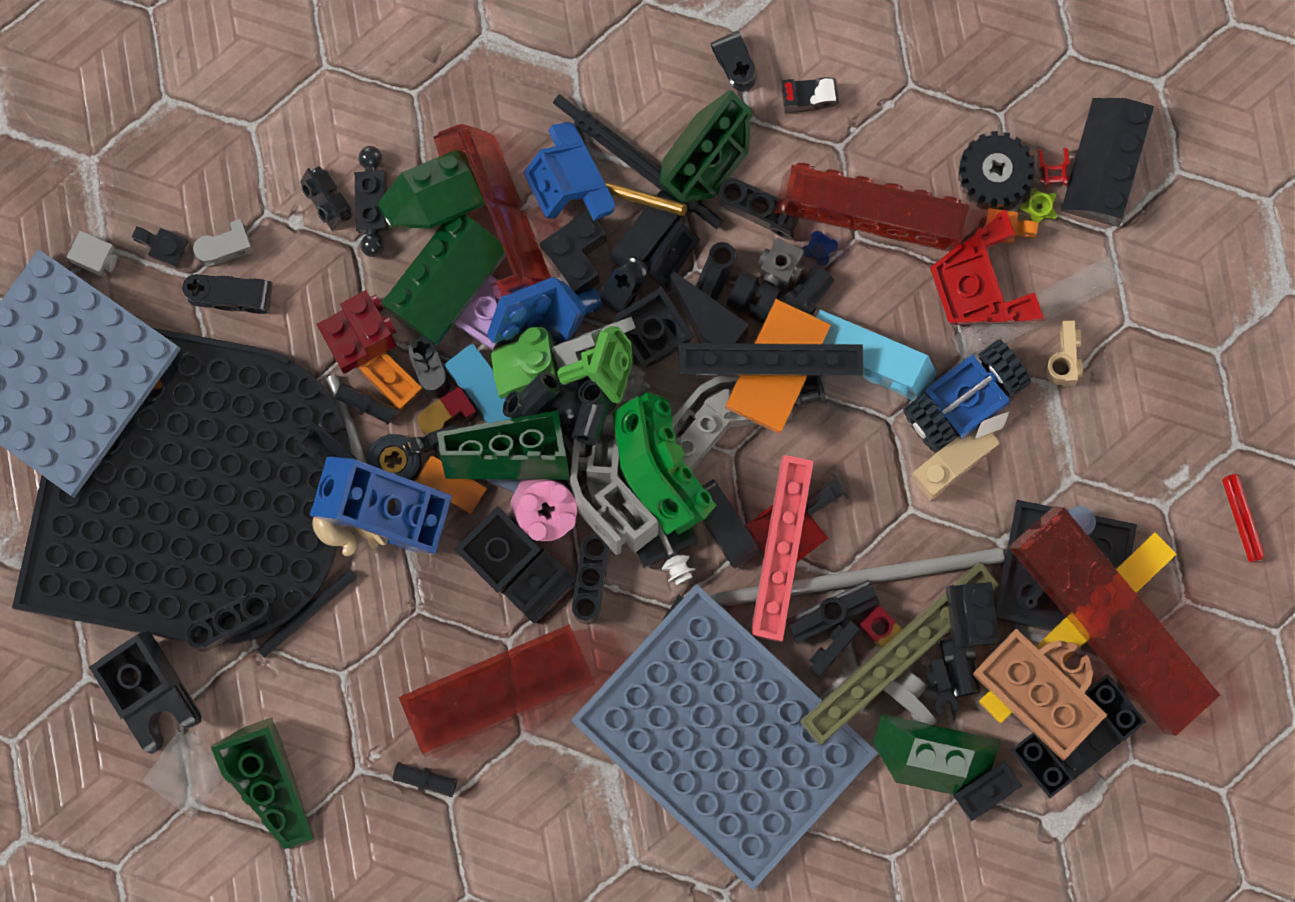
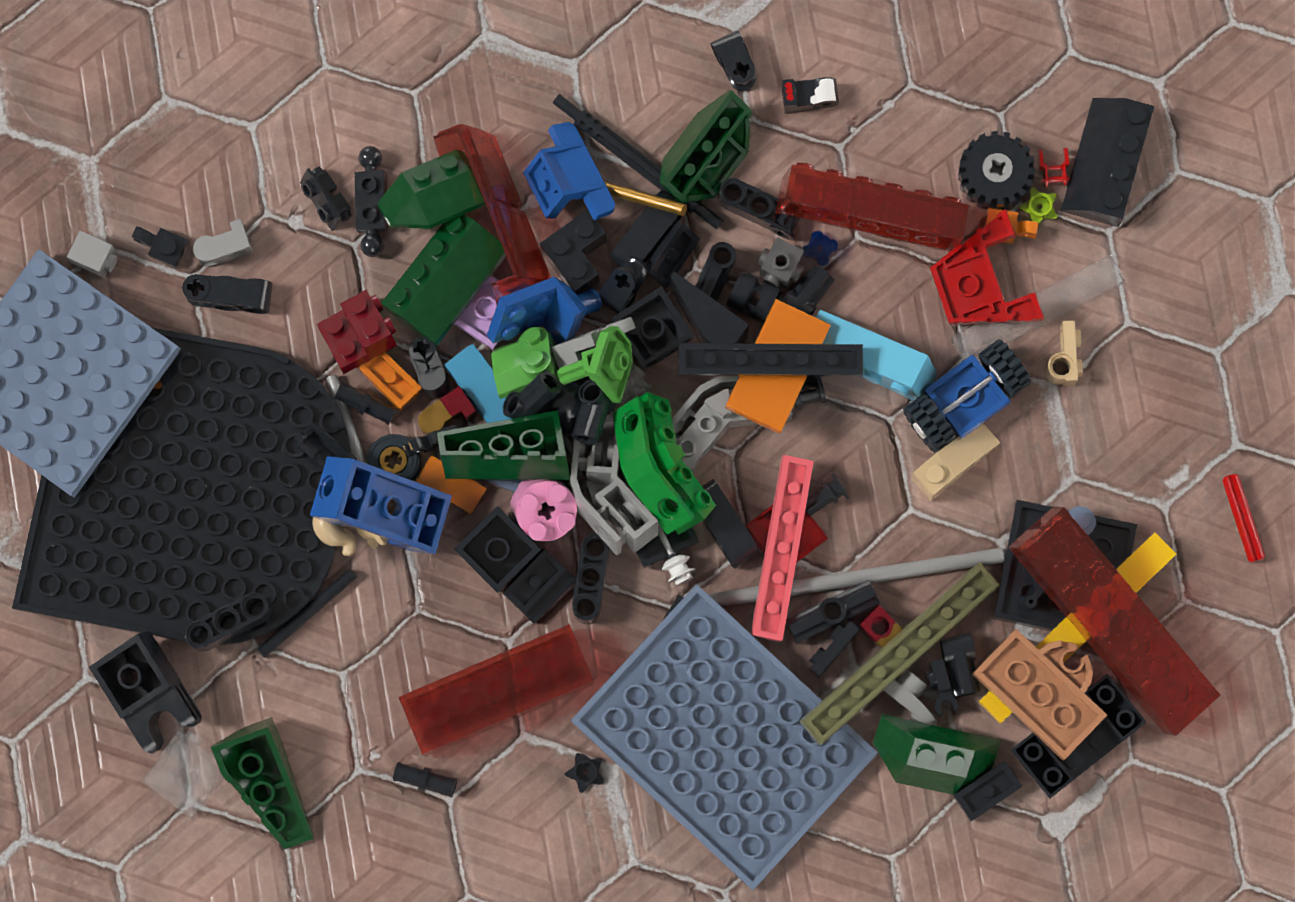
(582, 764): none -> black plate
(972, 615): black plate -> none
(992, 424): white sticker -> none

